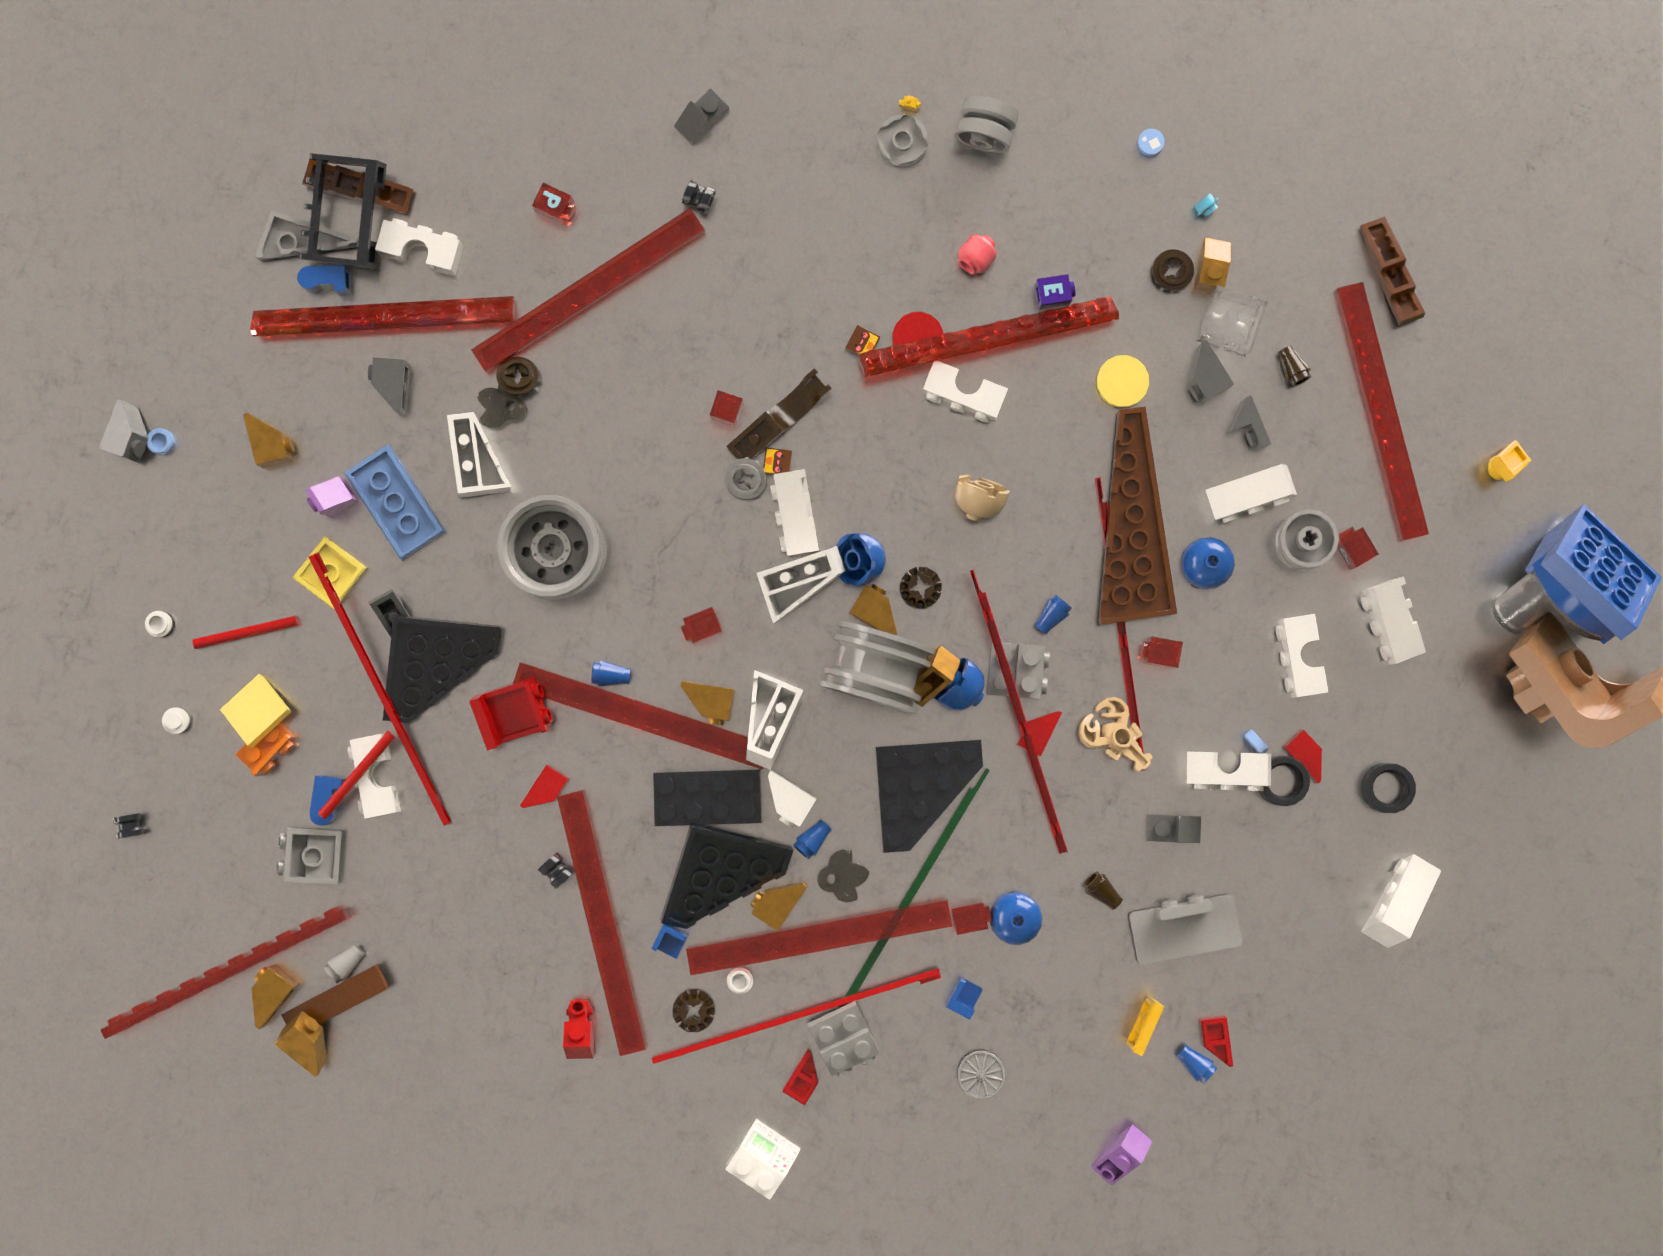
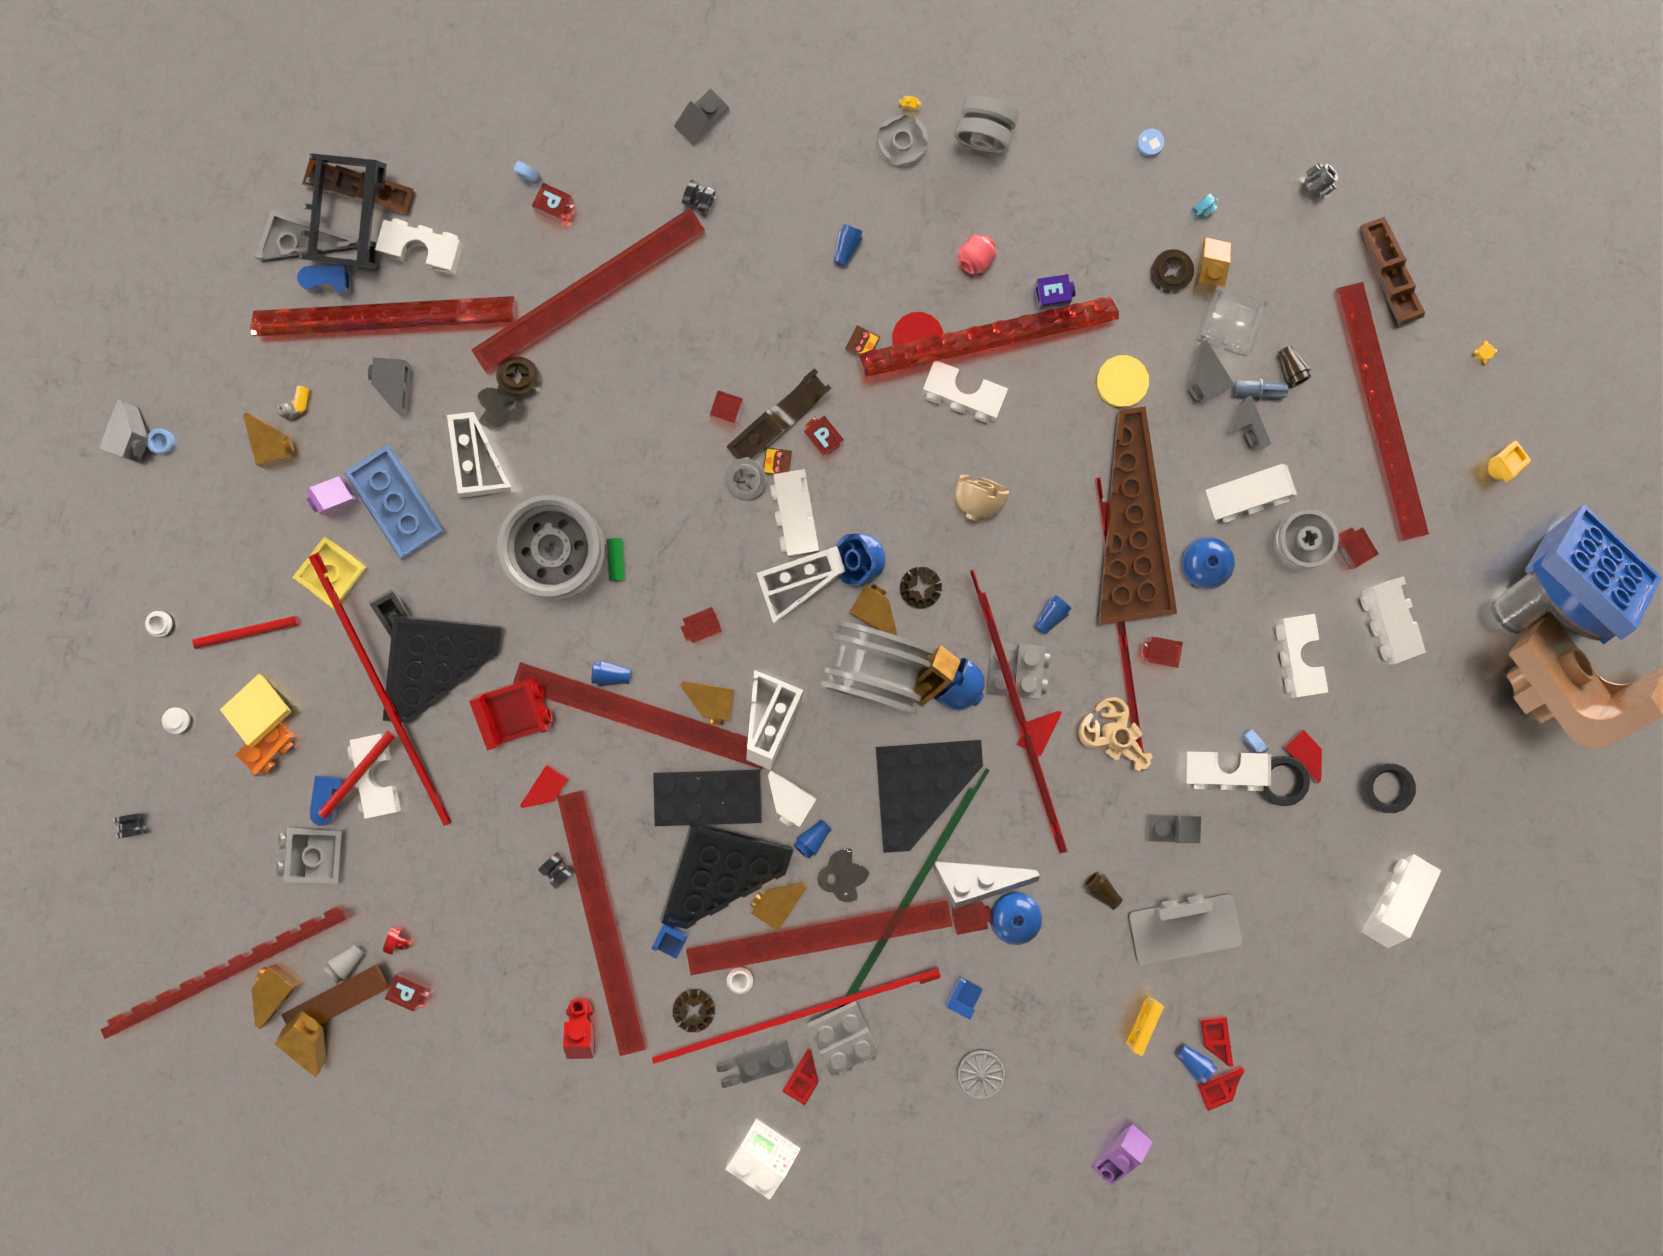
(295, 407): none -> arm
(394, 941): none -> red tile
(408, 992): none -> clear red brick
(526, 171): none -> light blue tile
(615, 559): none -> green axle
(758, 1064): none -> dark grey hinge
(823, 436): none -> clear red brick
(847, 243): none -> blue cone
(976, 882): none -> wing
(1220, 1089): none -> red tile
(1261, 389): none -> sand blue axle
(1321, 179): none -> dark grey gear
(1485, 352): none -> yellow piece

